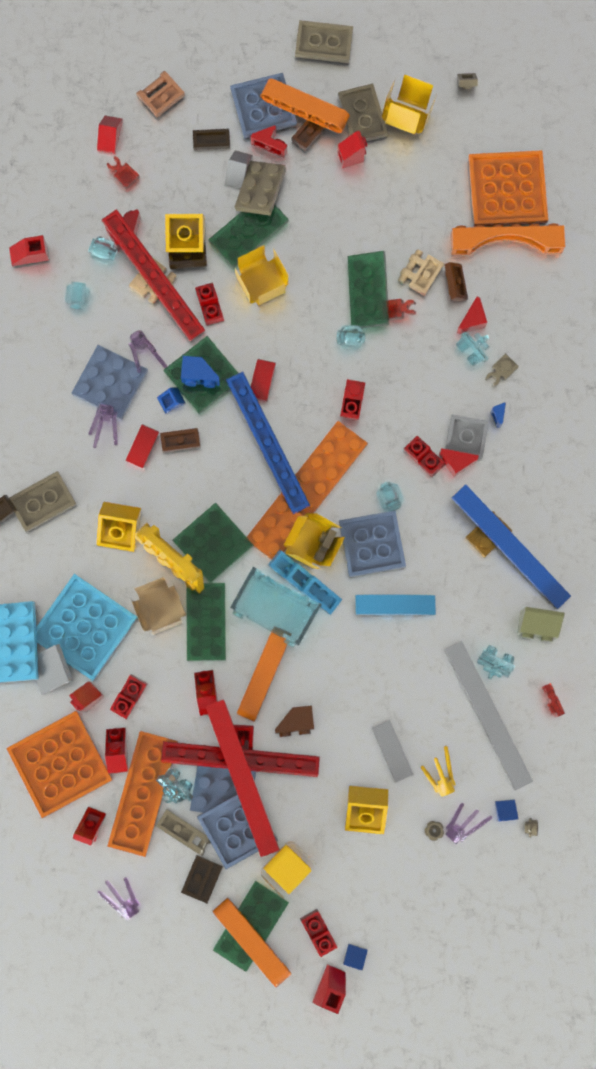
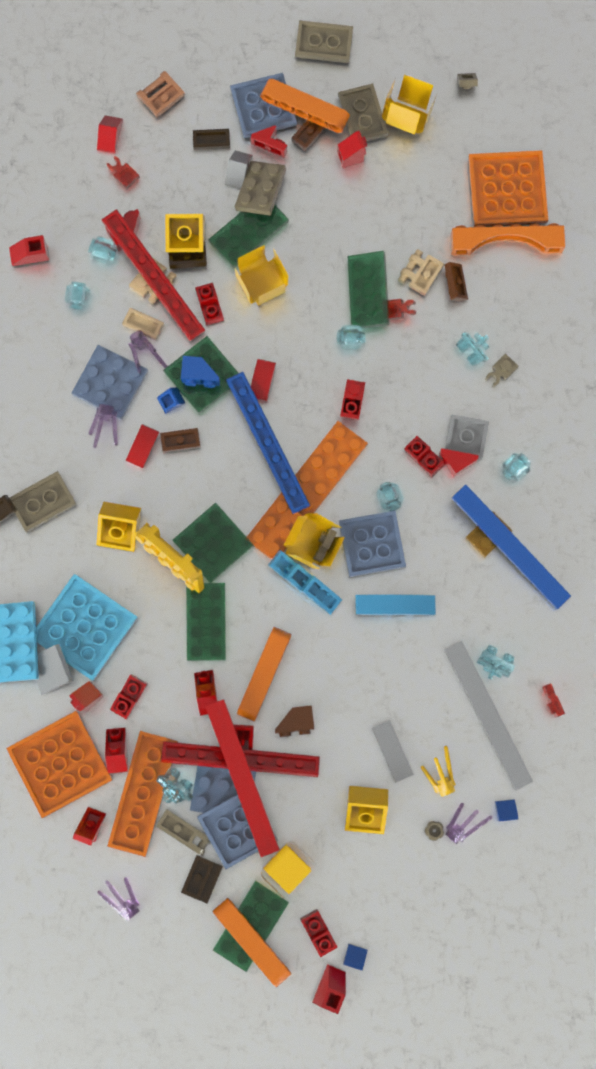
(139, 321): none -> tan tile
(158, 606): tan piece -> none
(275, 607): clear light blue windscreen -> none
(474, 319): red slope -> none
(498, 414): blue slope -> none
(516, 466): none -> clear light blue head
(531, 827): dark tan plate -> none
(540, 623): olive slope -> none

